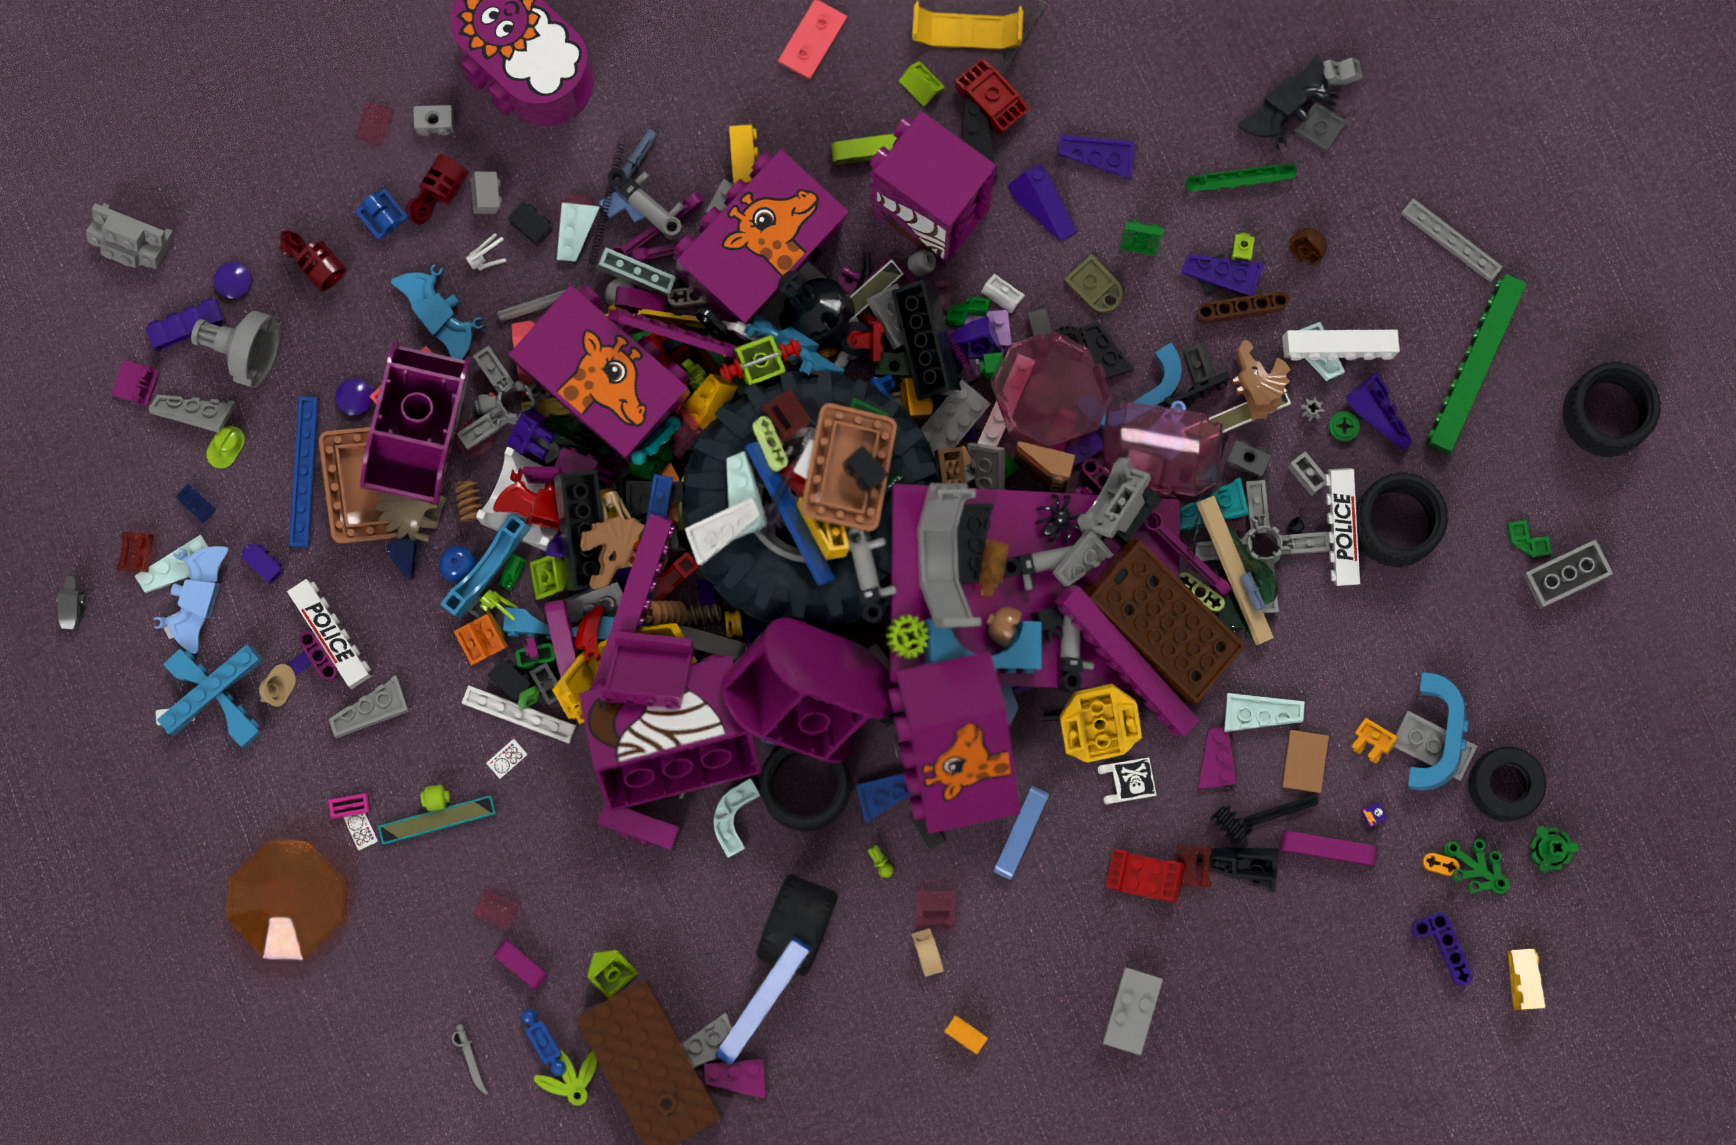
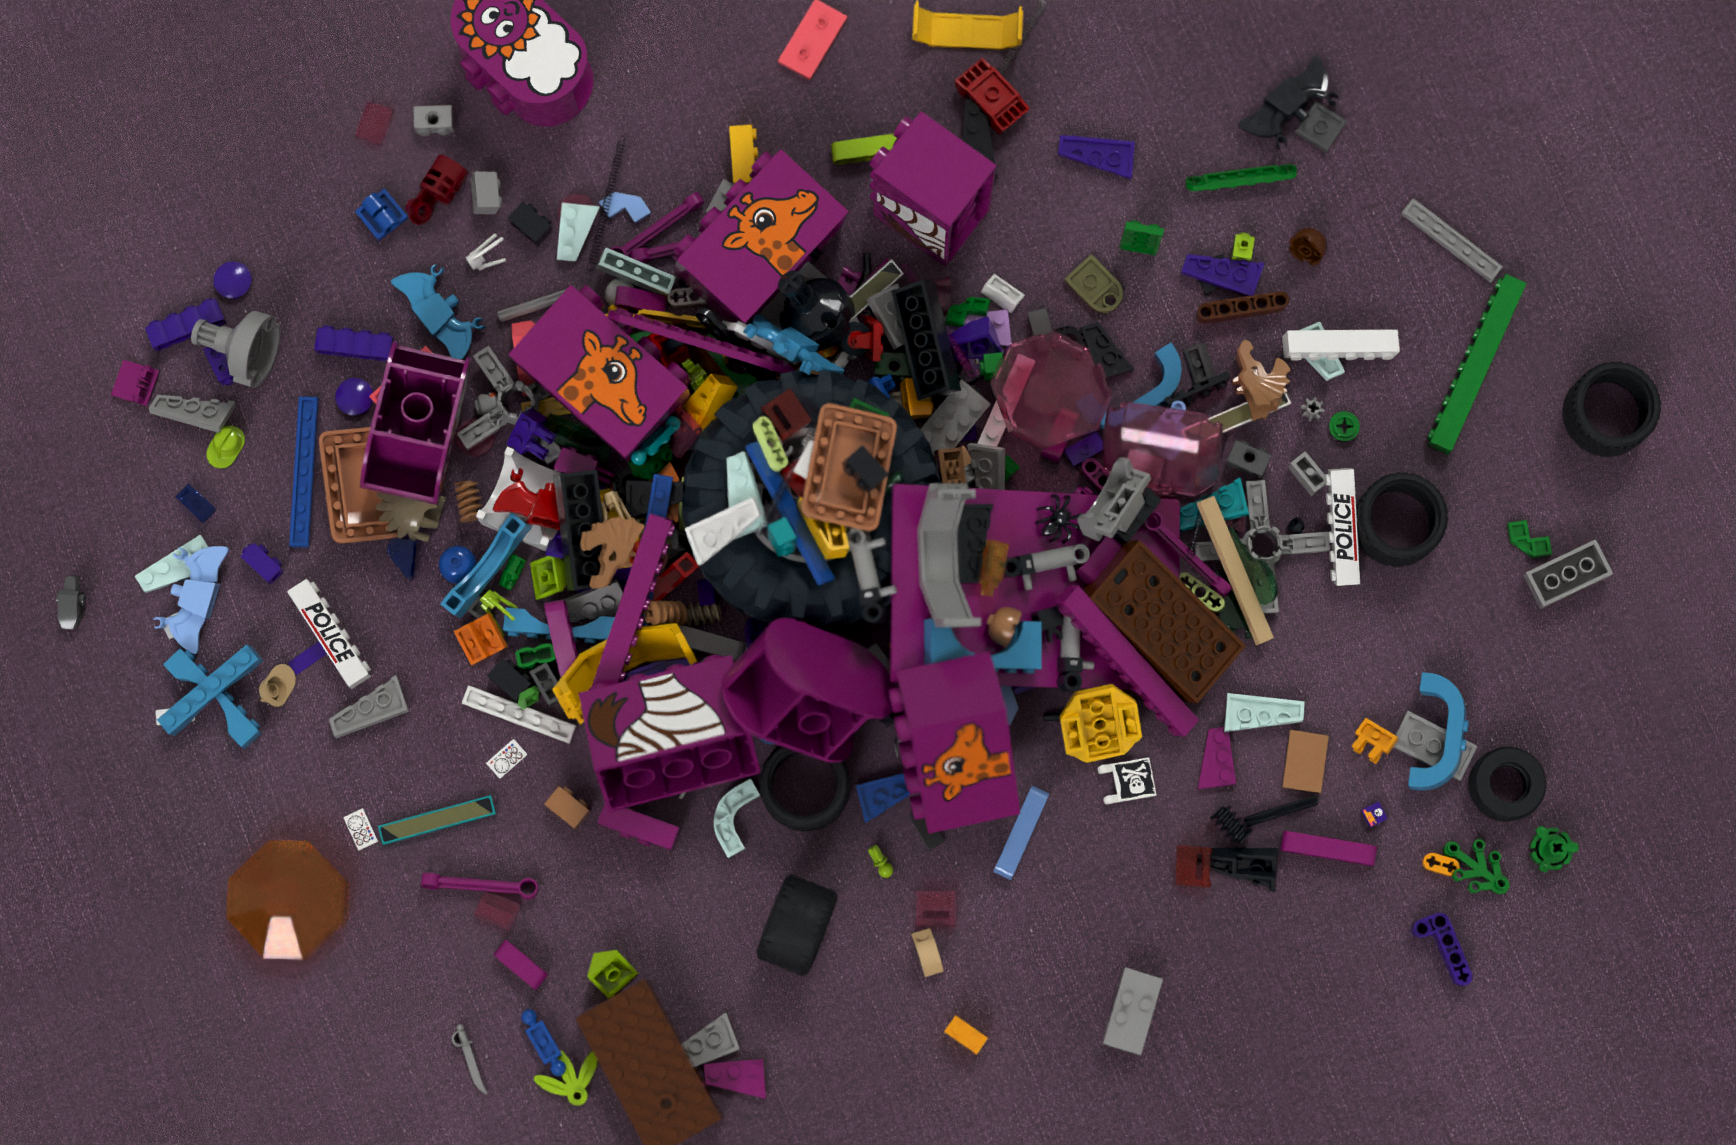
(123, 237): light grey piece -> none
(140, 552): clear red plate -> none
(219, 365): none -> dark purple brick
(311, 650): magenta beam -> none
(314, 260): dark red cylinder -> none
(353, 344): none -> dark purple brick
(364, 796): dark pink tile -> none
(435, 797): lime head -> none
(435, 881): none -> magenta piece
(531, 648): magenta plate -> none
(541, 474): magenta tile -> none
(567, 807): none -> medium nougat brick
(588, 632): red piece -> none
(632, 193): light grey piece -> none
(634, 161): sand blue pin -> none
(649, 670): magenta panel -> none
(736, 624): yellow wheel -> none
(760, 360): lime brick -> none
(762, 1001): tile -> none
(782, 537): none -> teal brick
(900, 640): lime gear -> none
(921, 83): lime panel -> none
(921, 262): light grey head -> none
(1039, 197): dark purple wedge -> none
(1046, 465): medium nougat slope -> none
(1082, 557): light grey wing -> none
(1144, 876): red plate -> none
(1253, 591): sand blue axle -> none
(1342, 72): light grey brick -> none
(1372, 404): dark purple wedge -> none
(1525, 979): wedge -> none

